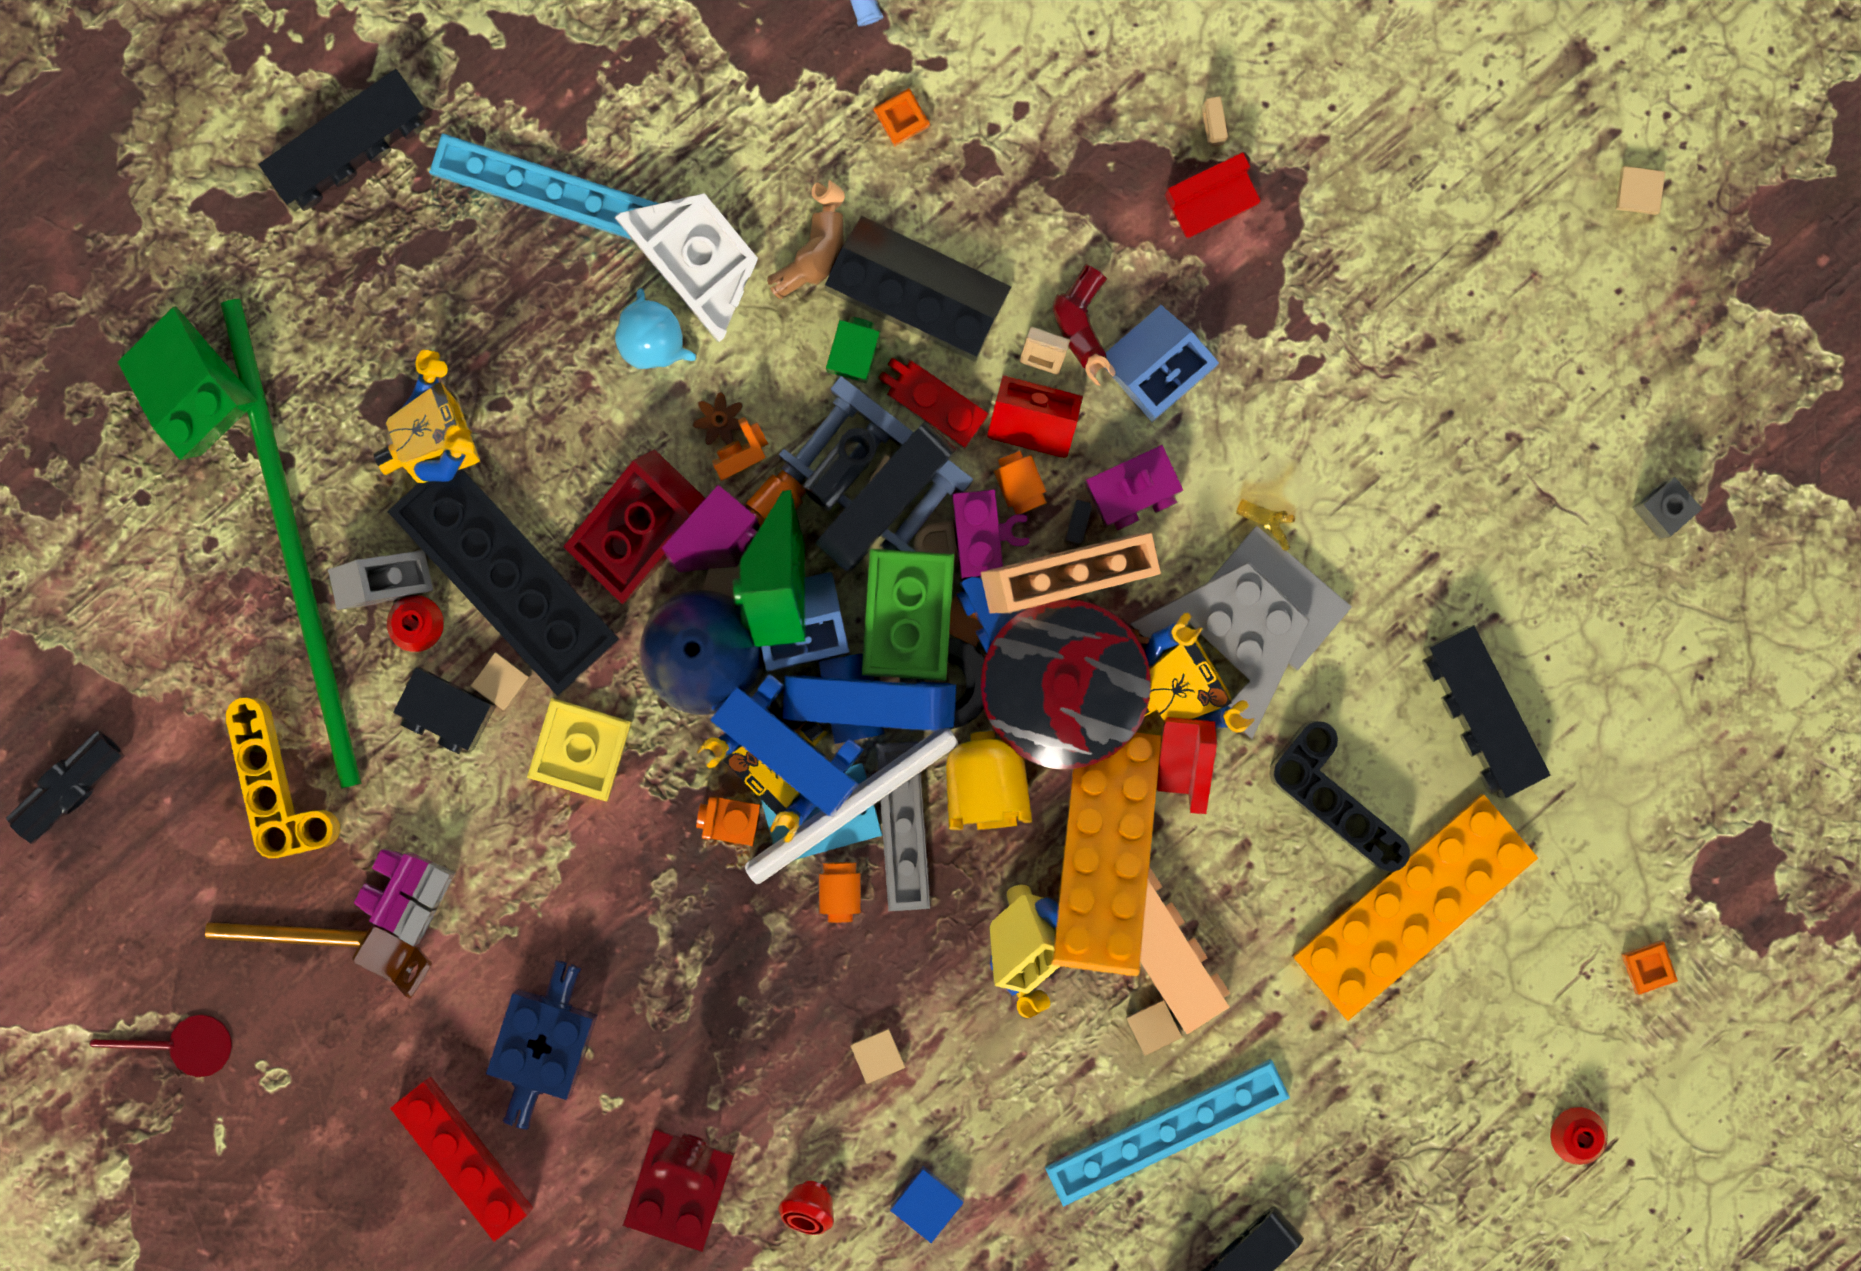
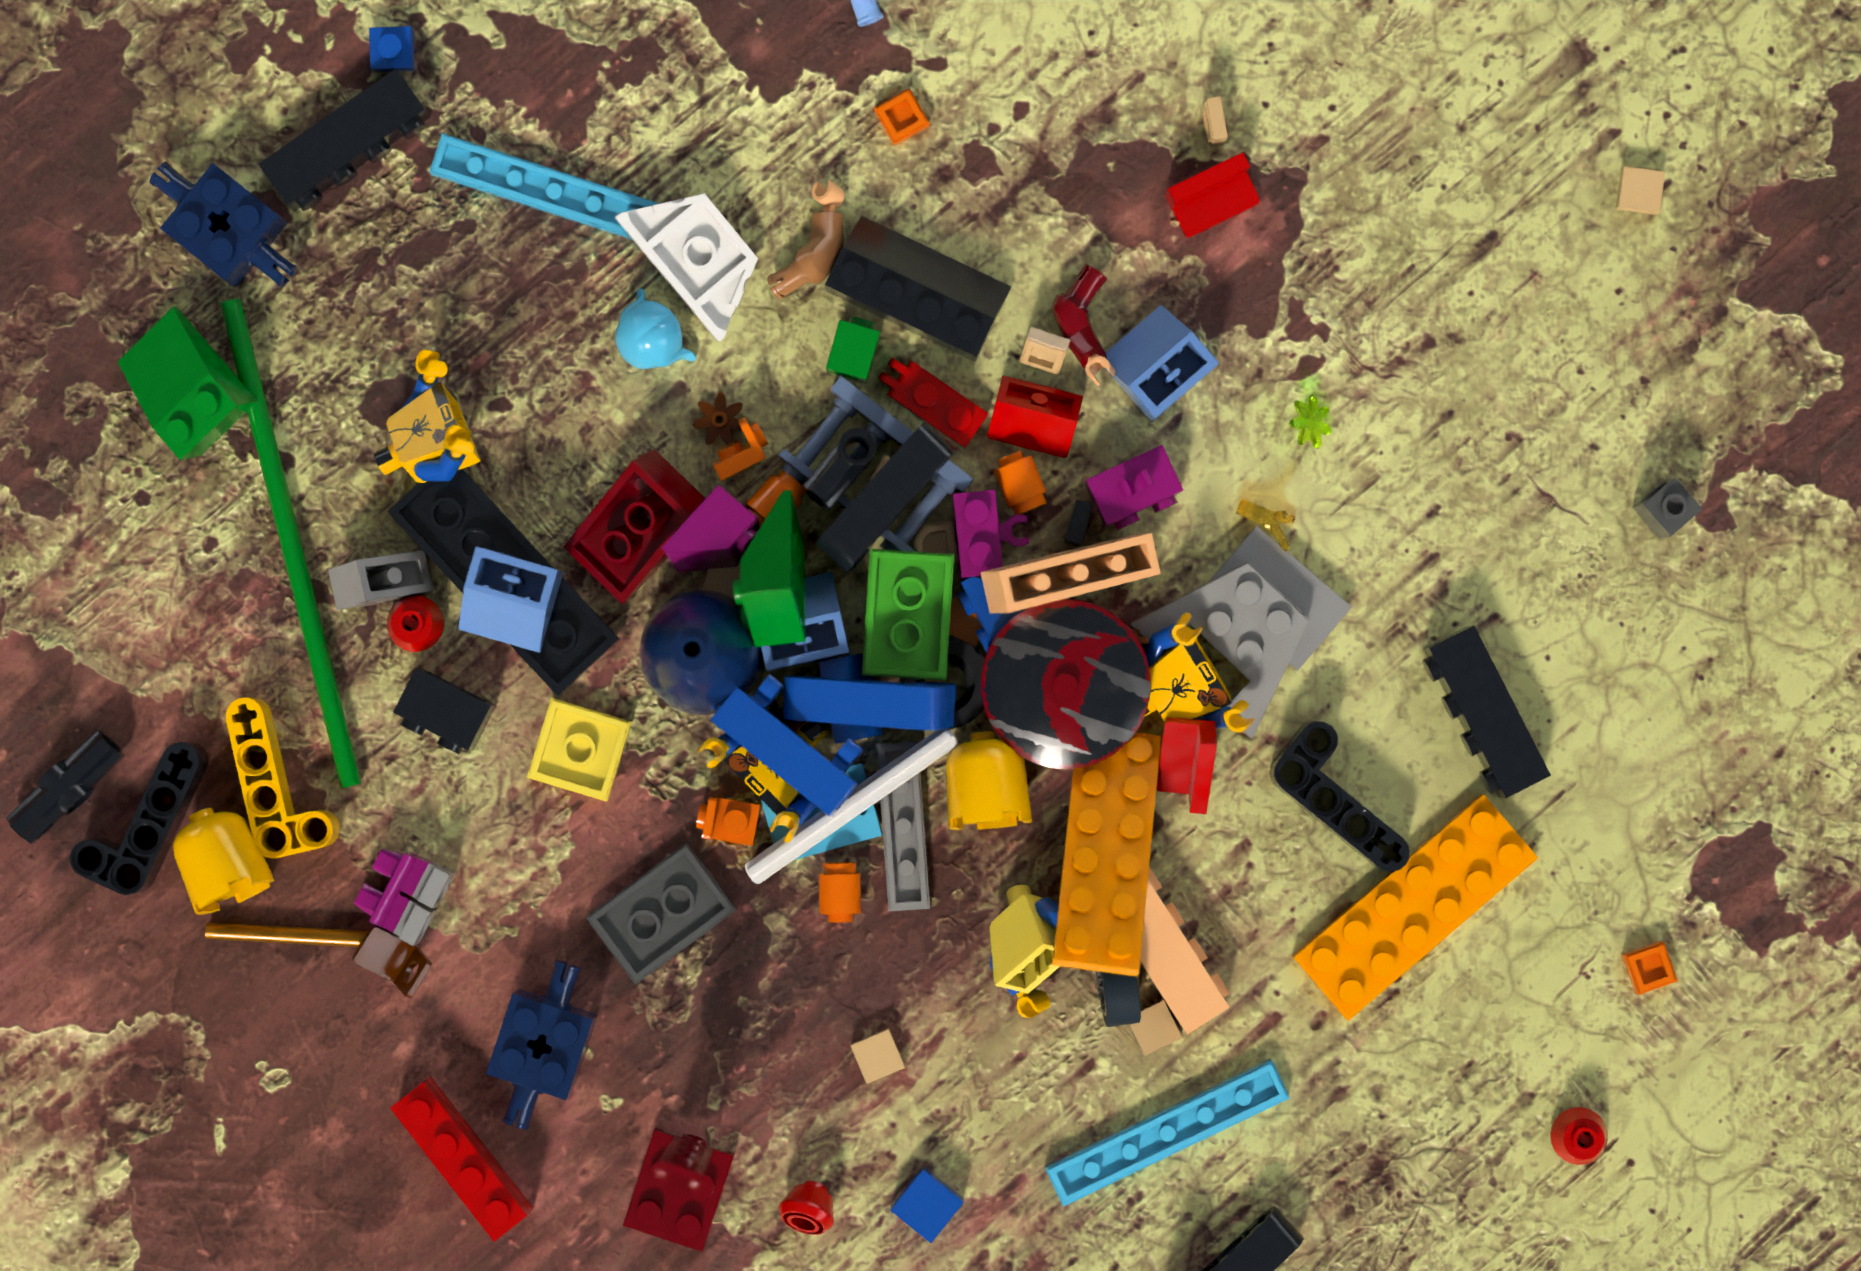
(149, 812): none -> black beam
(196, 1045): dark red piece -> none
(197, 221): none -> dark blue brick
(219, 860): none -> yellow cylinder
(391, 49): none -> blue plate
(500, 681): tan tile -> none
(508, 599): none -> medium blue slope
(661, 913): none -> dark grey tile
(1119, 998): none -> black wheel
(1310, 421): none -> clear neon green plant

